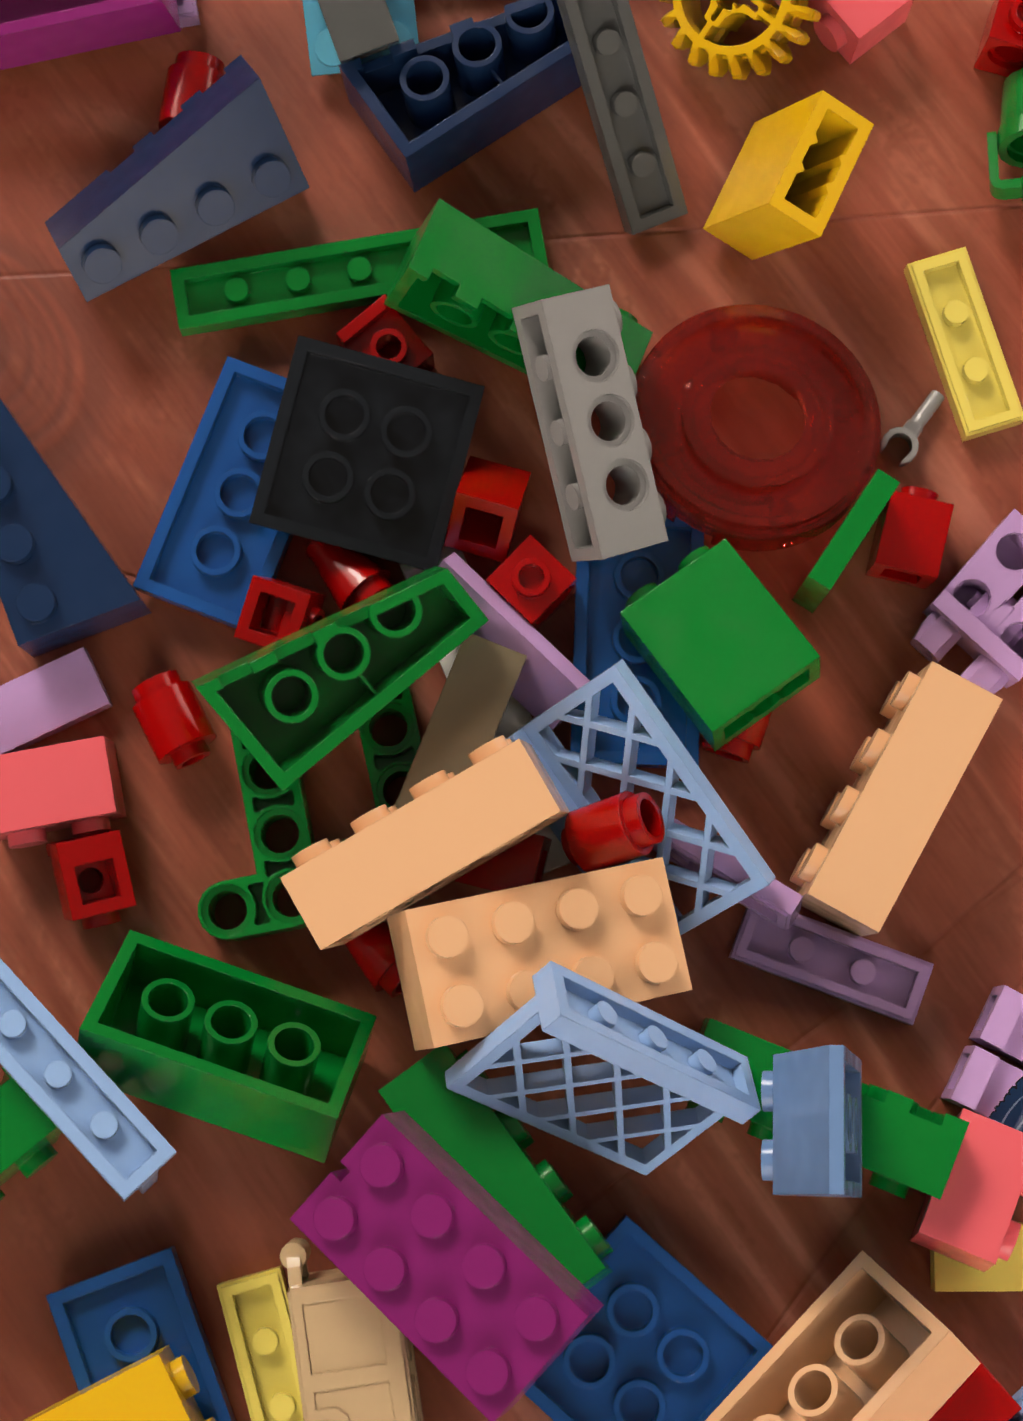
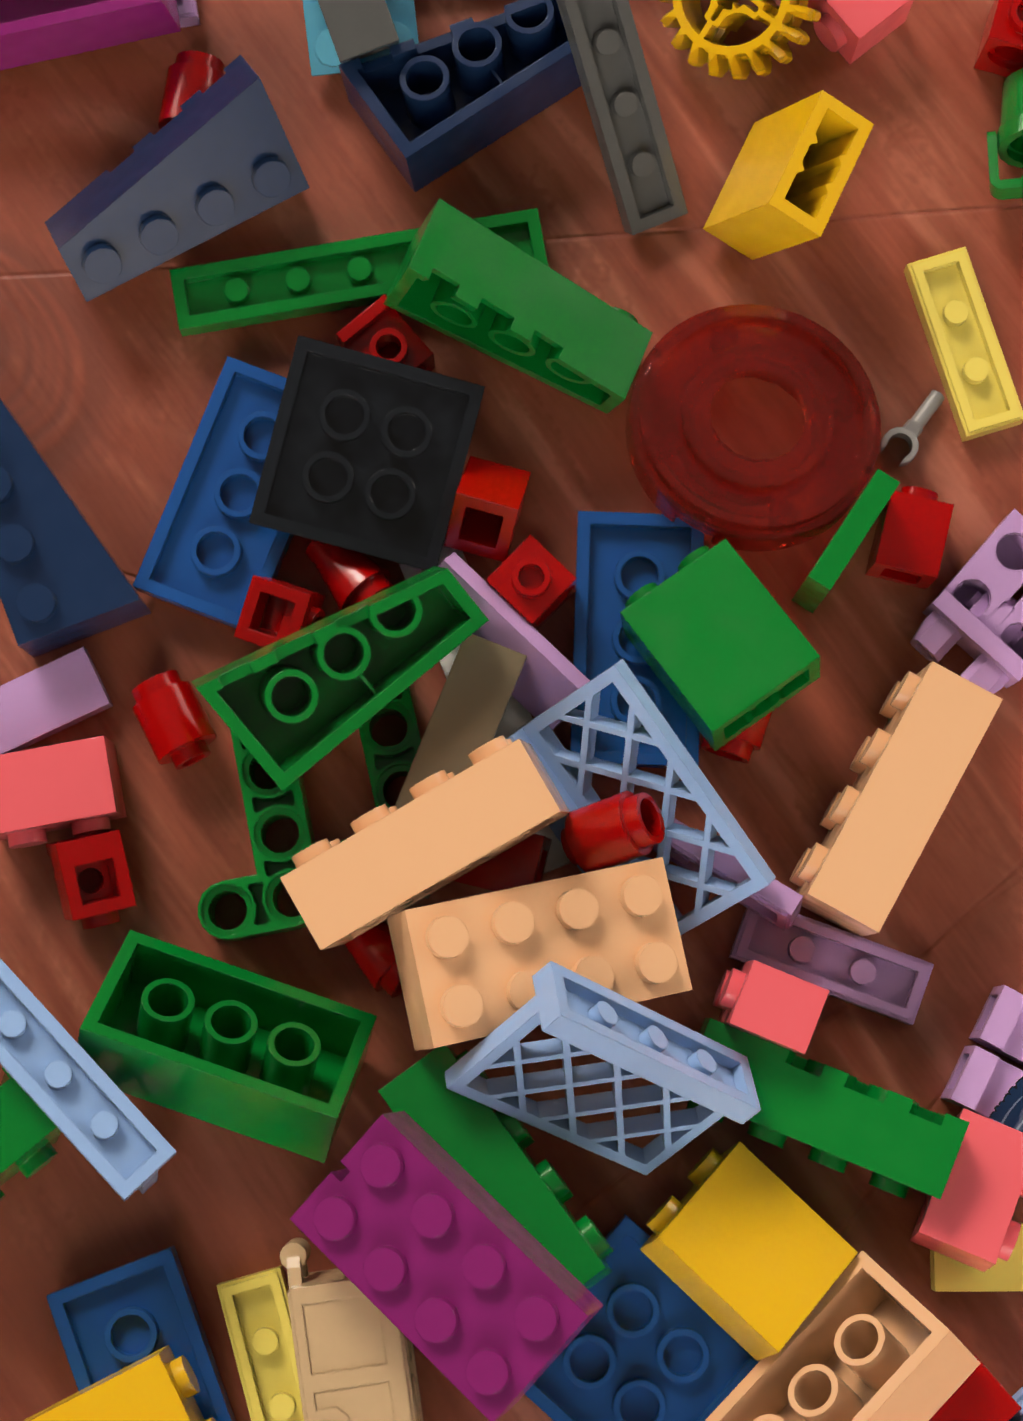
(564, 404): light grey brick -> none
(746, 1249): none -> yellow brick
(770, 1004): none -> coral brick
(814, 1123): medium blue slope -> none

